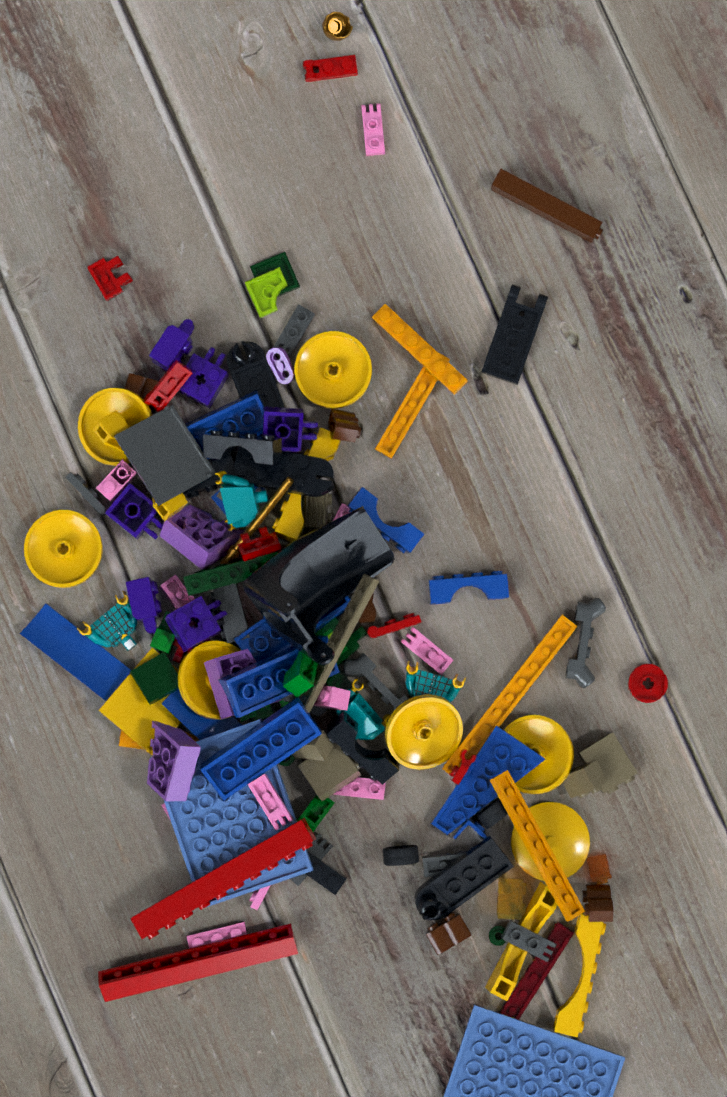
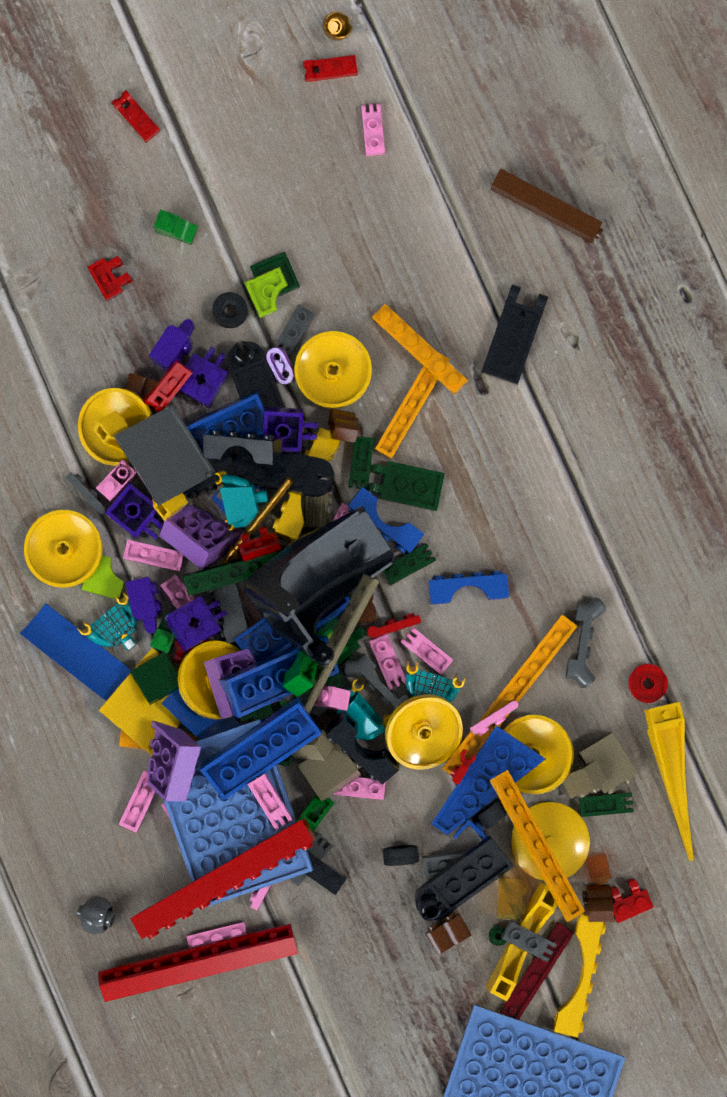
(96, 915): none -> dark grey plant
(104, 581): none -> lime tile
(136, 117): none -> red plate
(138, 804): none -> bright pink plate
(153, 555): none -> bright pink plate
(175, 227): none -> green arch
(225, 300): none -> black tyre
(361, 461): none -> dark green hinge
(387, 661): none -> bright pink hinge
(408, 485): none -> dark green tile
(408, 565): none -> dark green hinge
(497, 717): none -> bright pink hinge
(605, 804): none -> dark green hinge
(630, 905): none -> red plate
(667, 739): none -> yellow plate

